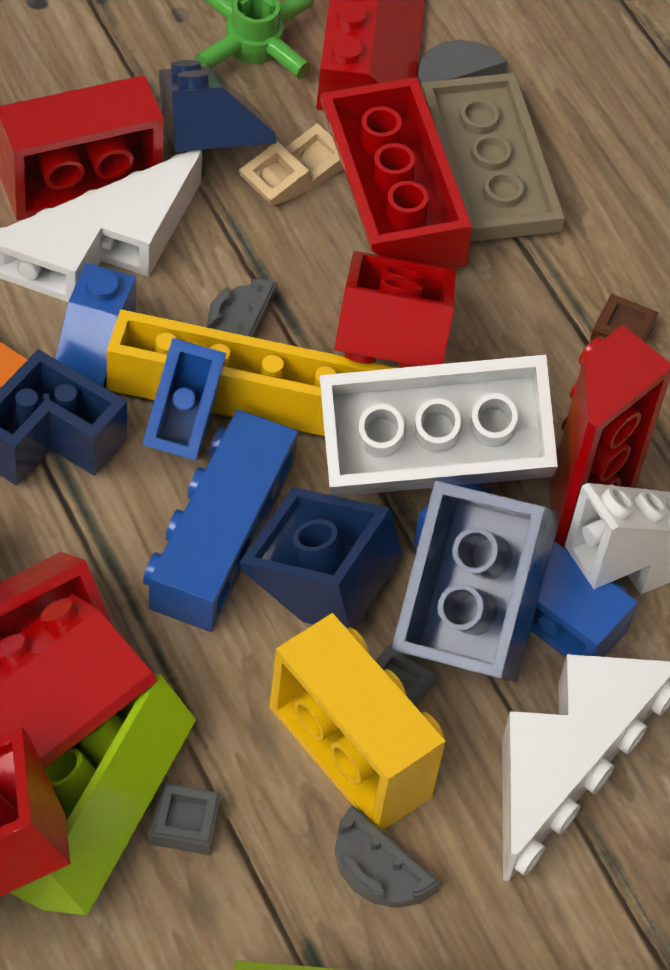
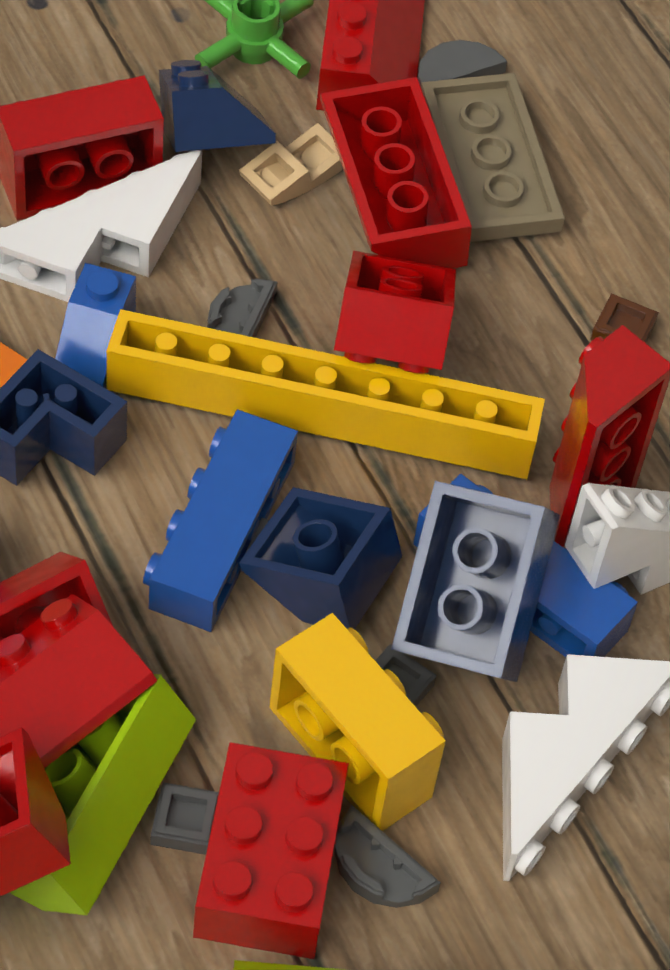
(185, 399): blue slope -> none
(270, 851): none -> red brick
(438, 425): white brick -> none

